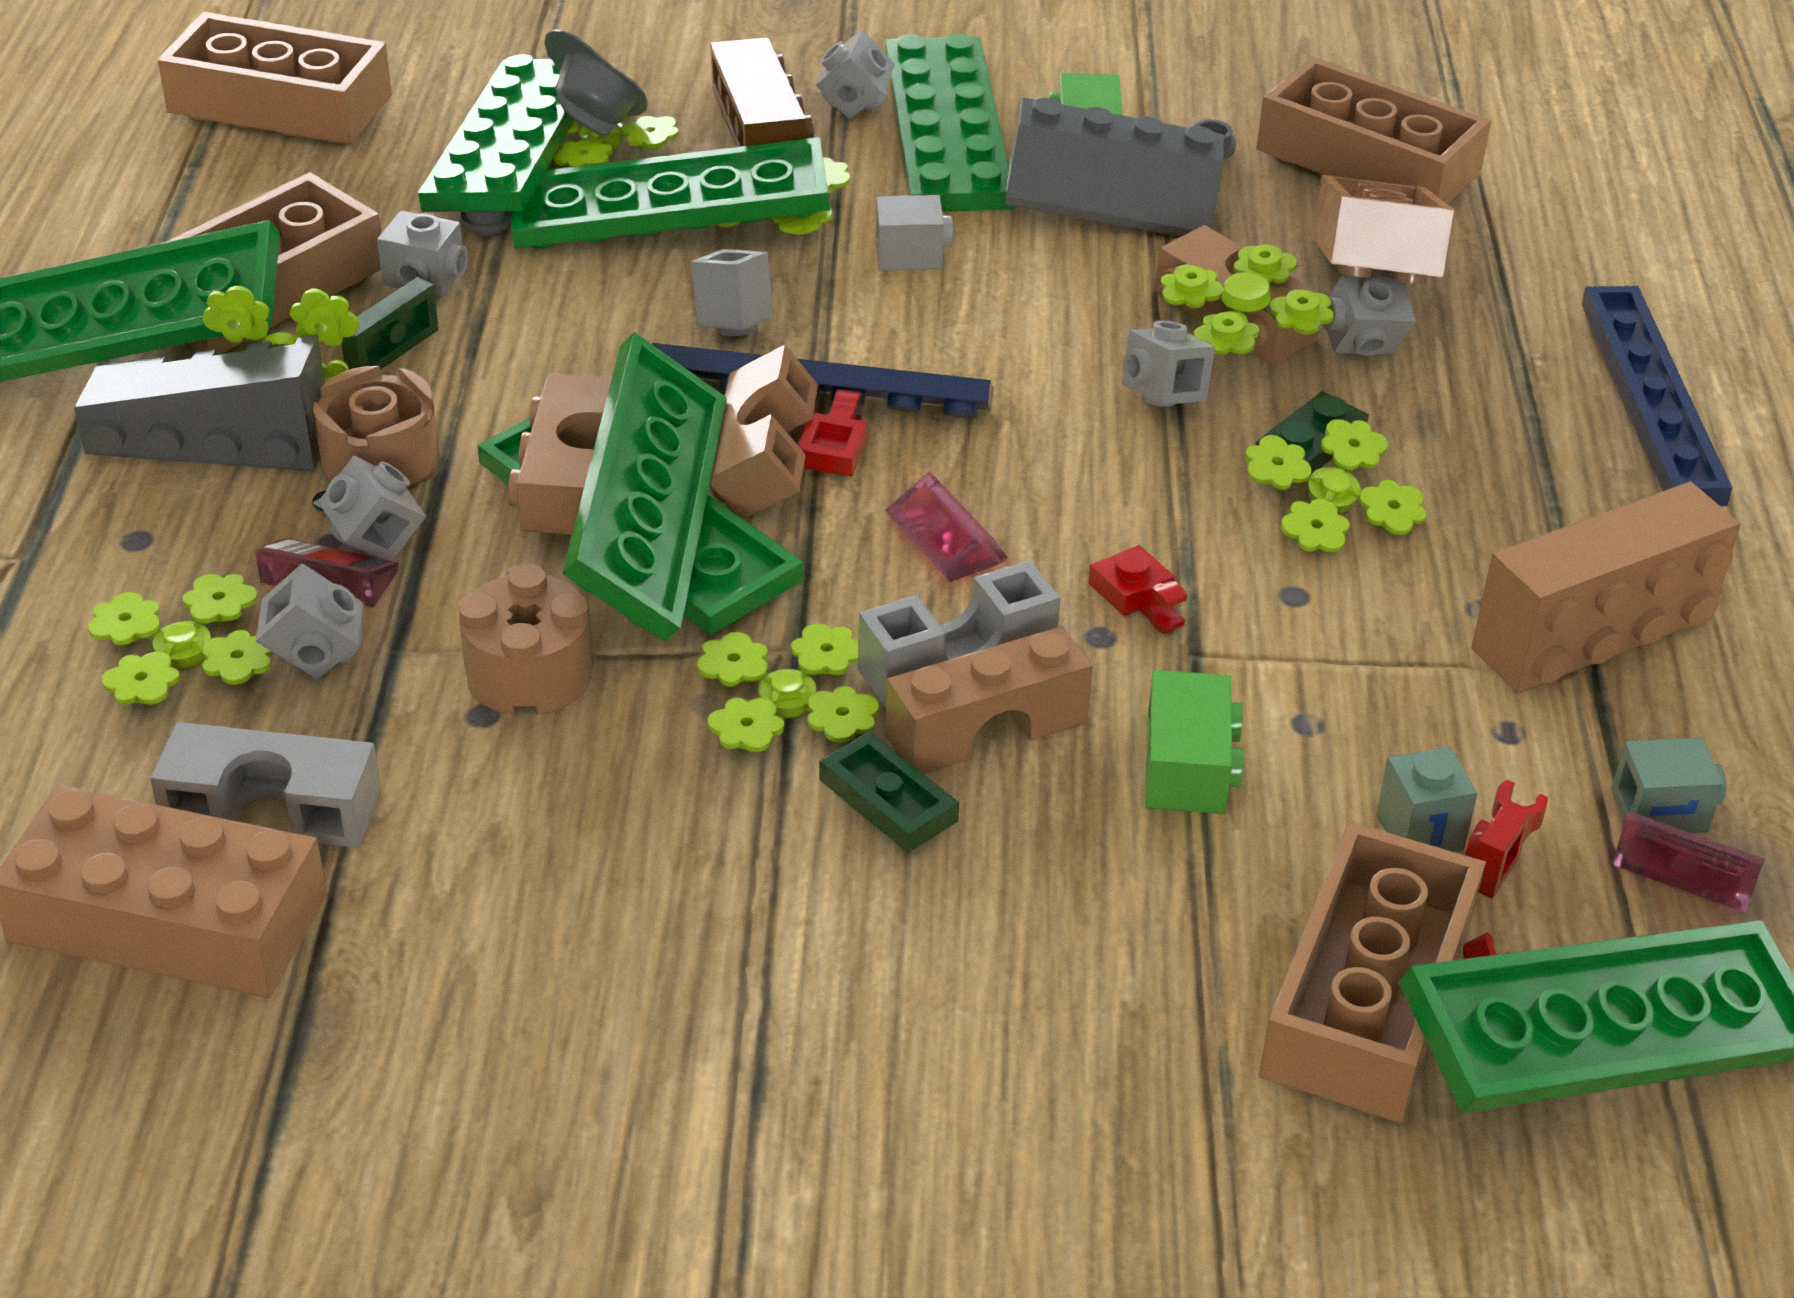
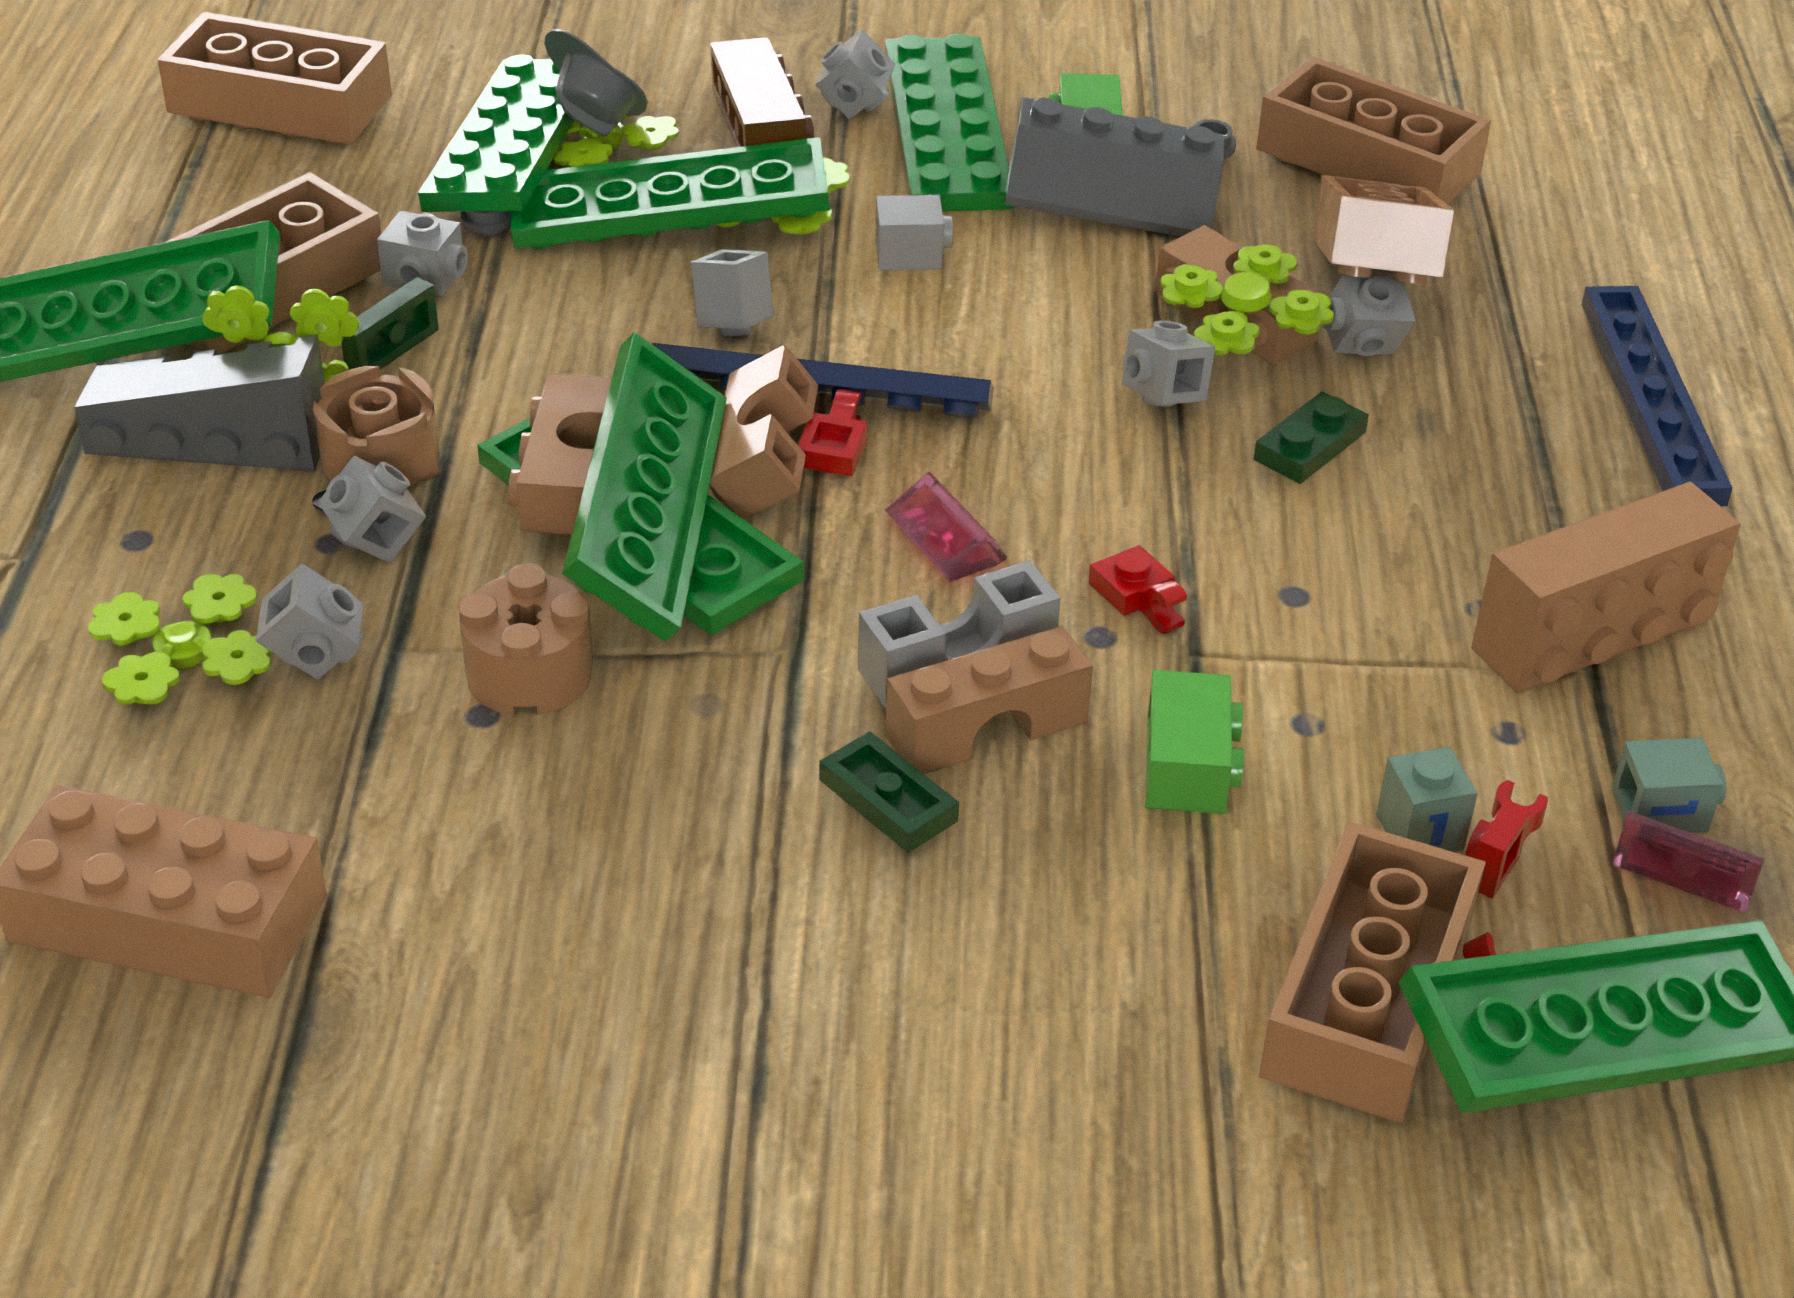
(220, 769): light grey arch -> none
(359, 573): clear pink slope -> none
(786, 691): lime plant -> none
(1335, 489): lime plant -> none

